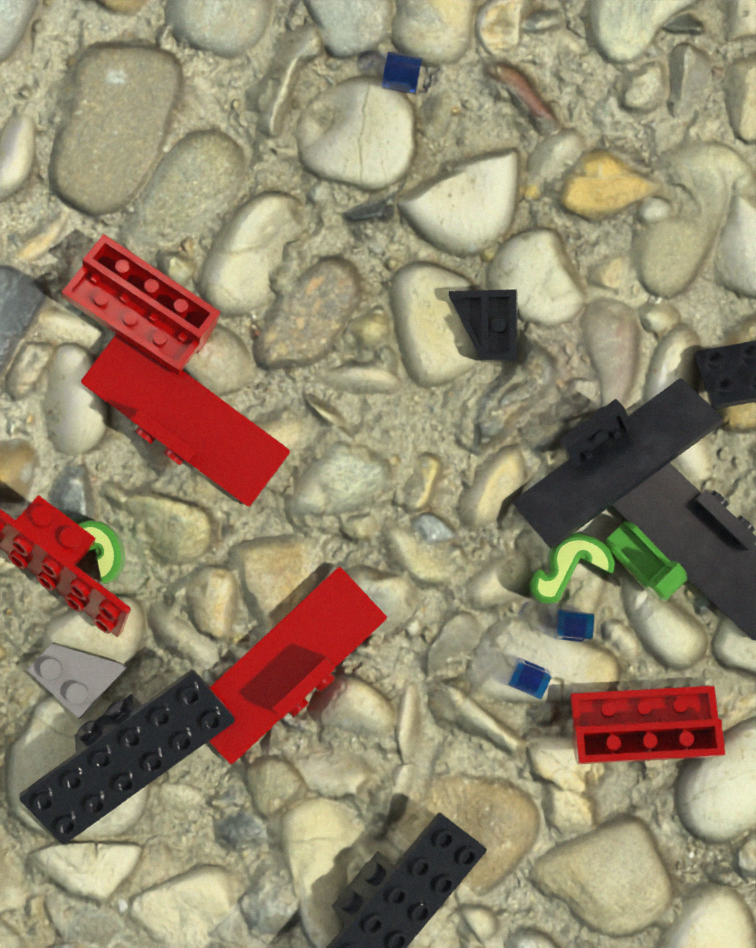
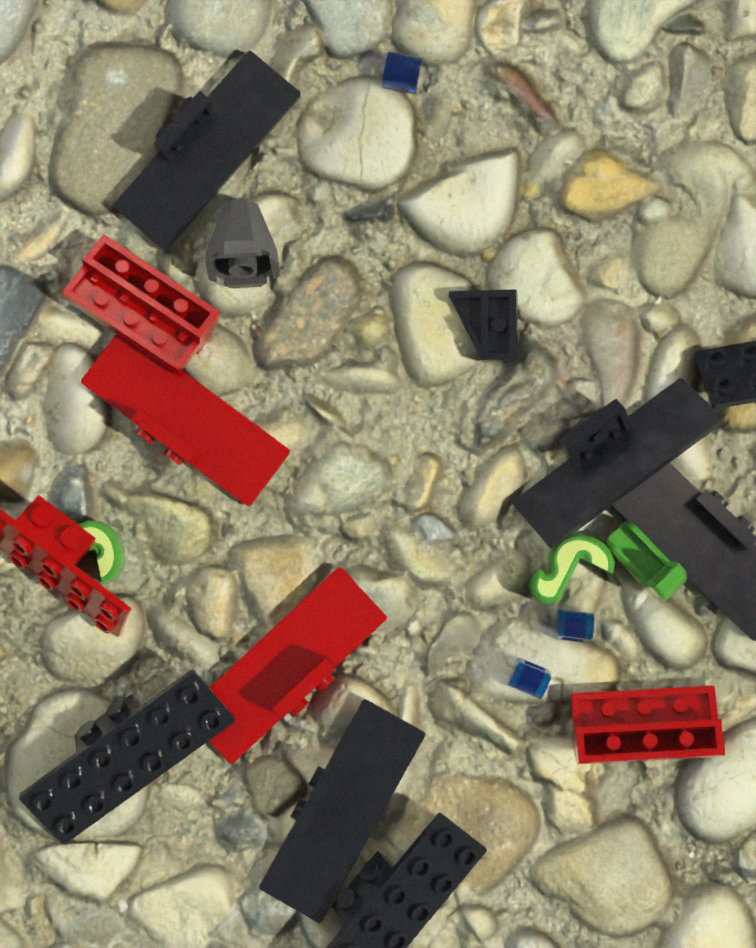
(75, 676): light grey wing -> none
(205, 148): none -> black bracket
(241, 247): none -> dark grey cone
(341, 810): none -> black bracket

